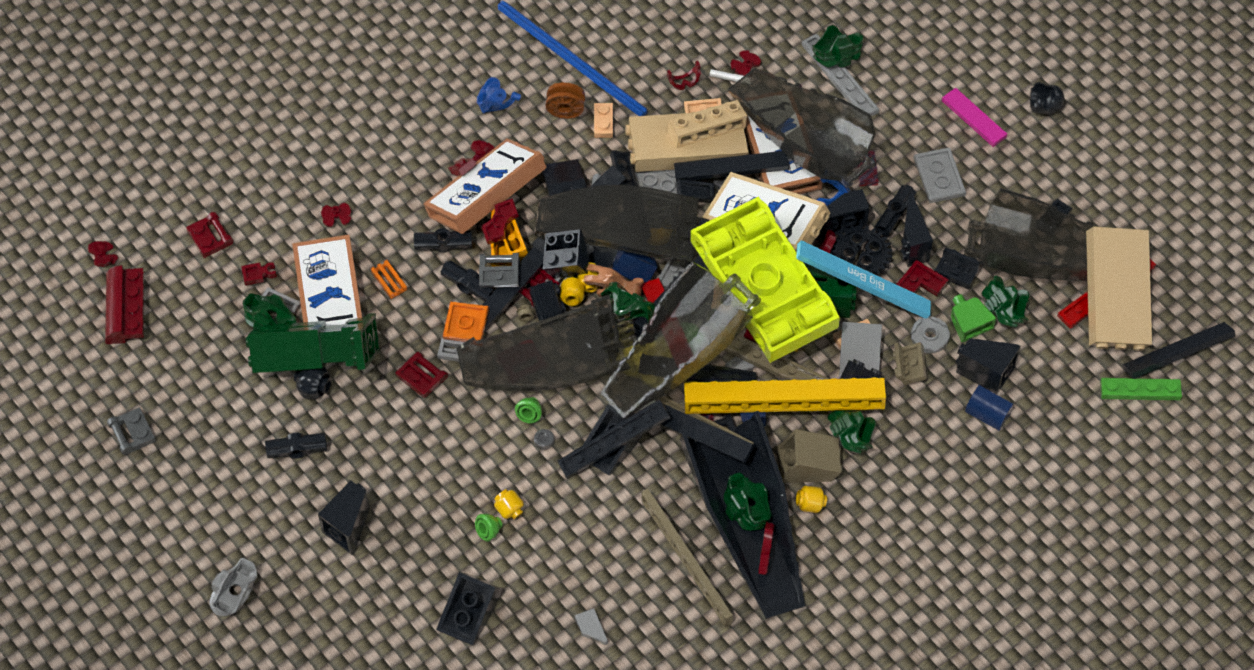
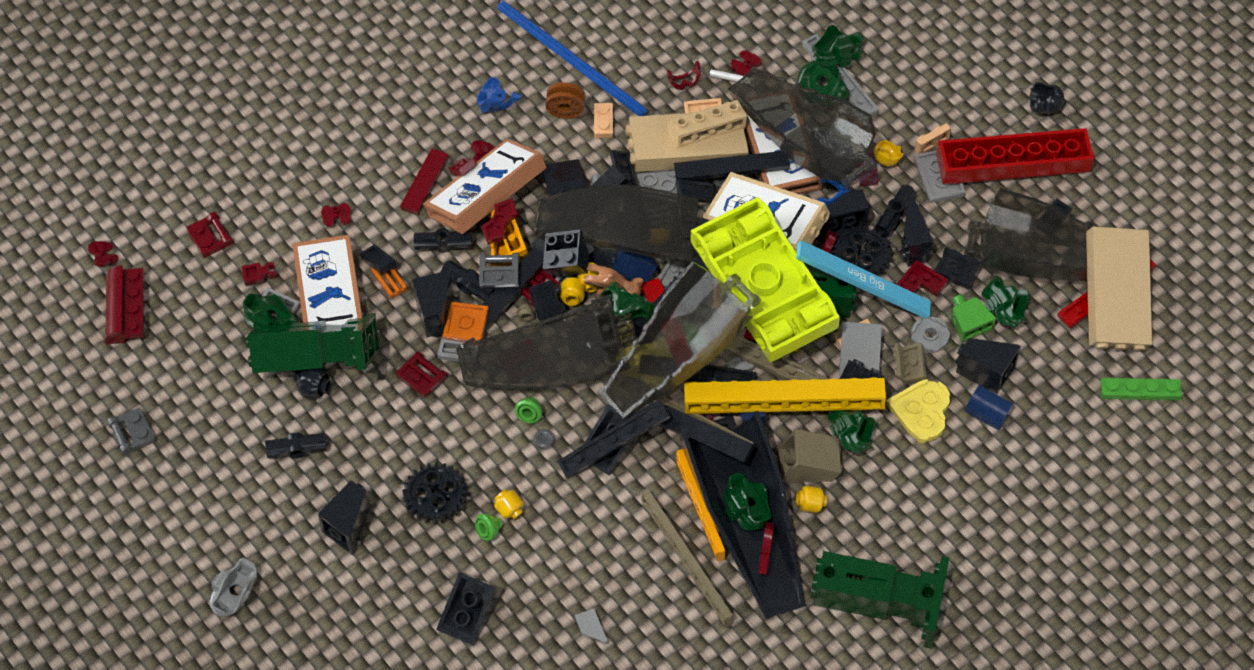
(378, 259): none -> black tile
(424, 181): none -> dark red tile
(433, 300): none -> black slope
(435, 493): none -> black gear
(704, 516): none -> light orange tile
(810, 76): none -> dark green piece
(879, 591): none -> dark green brick
(887, 153): none -> yellow hair
(921, 409): none -> light yellow plate
(930, 140): none -> light nougat plate
(974, 117): dark pink tile -> none
(1014, 156): none -> red brick
(1178, 350): black tile -> none

